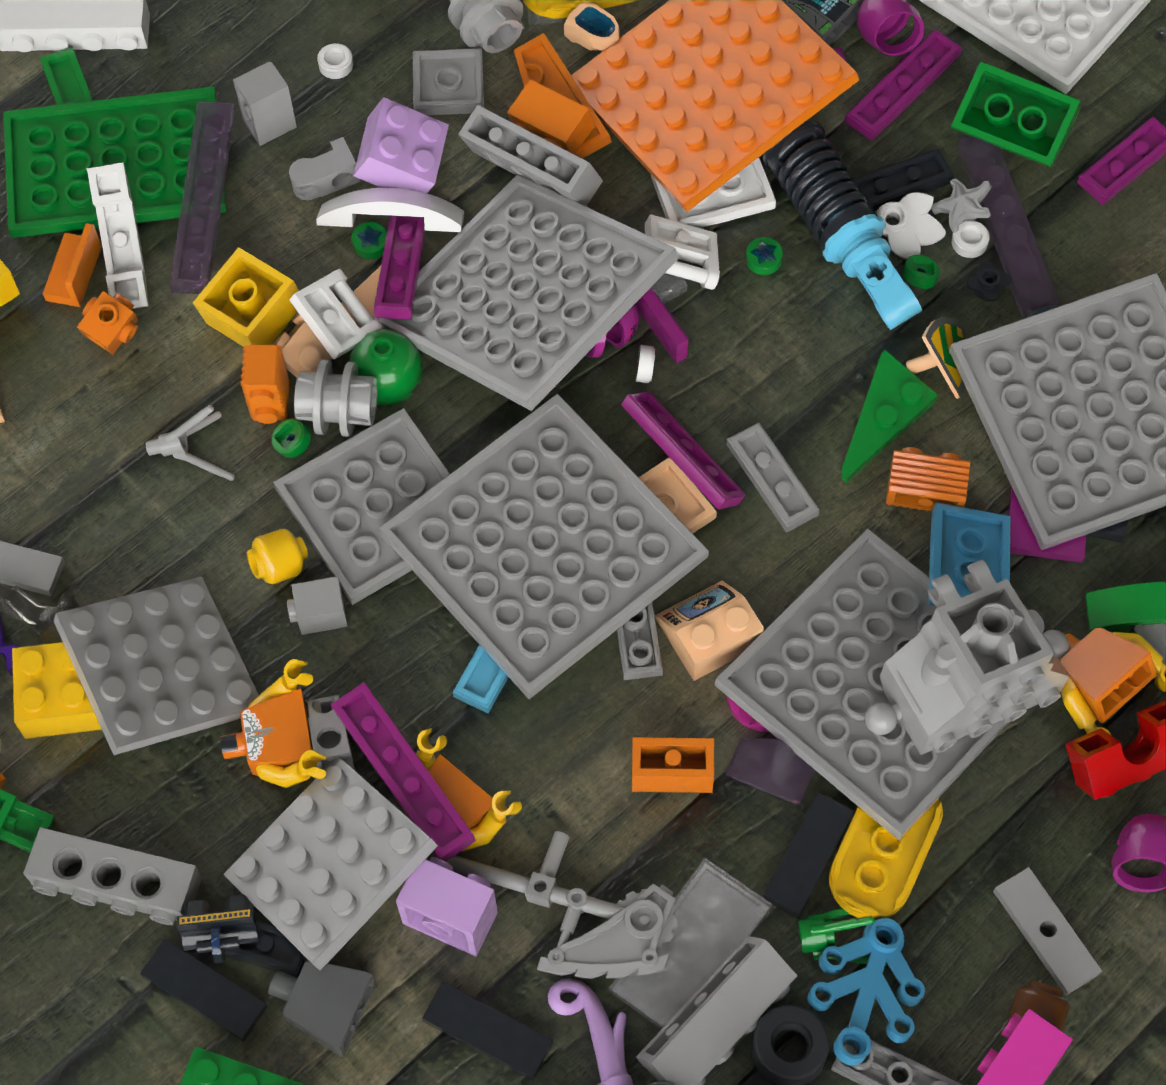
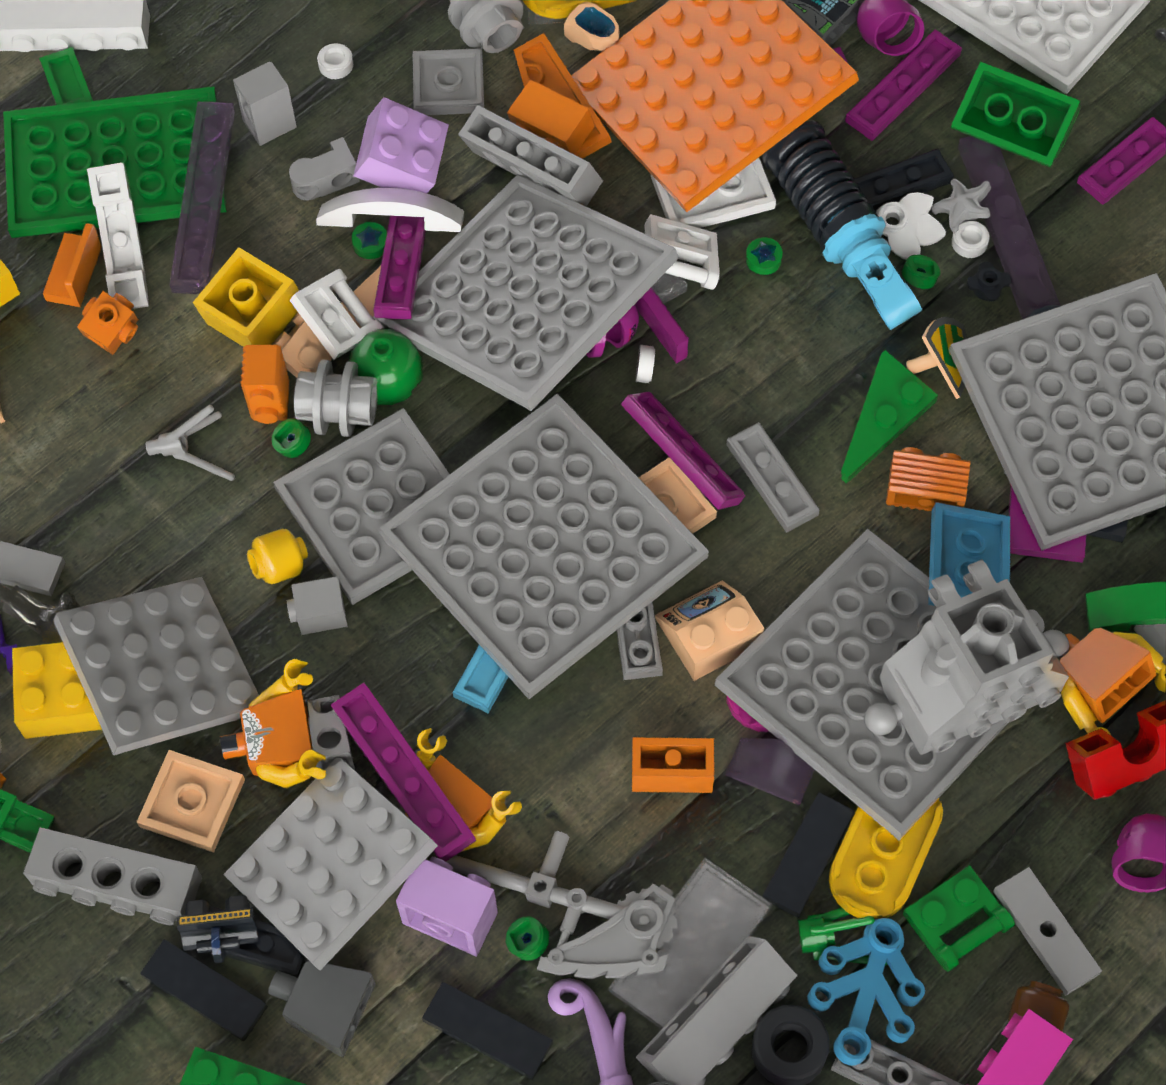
(191, 801): none -> light nougat plate
(527, 938): none -> green tile
(949, 908): none -> green plate

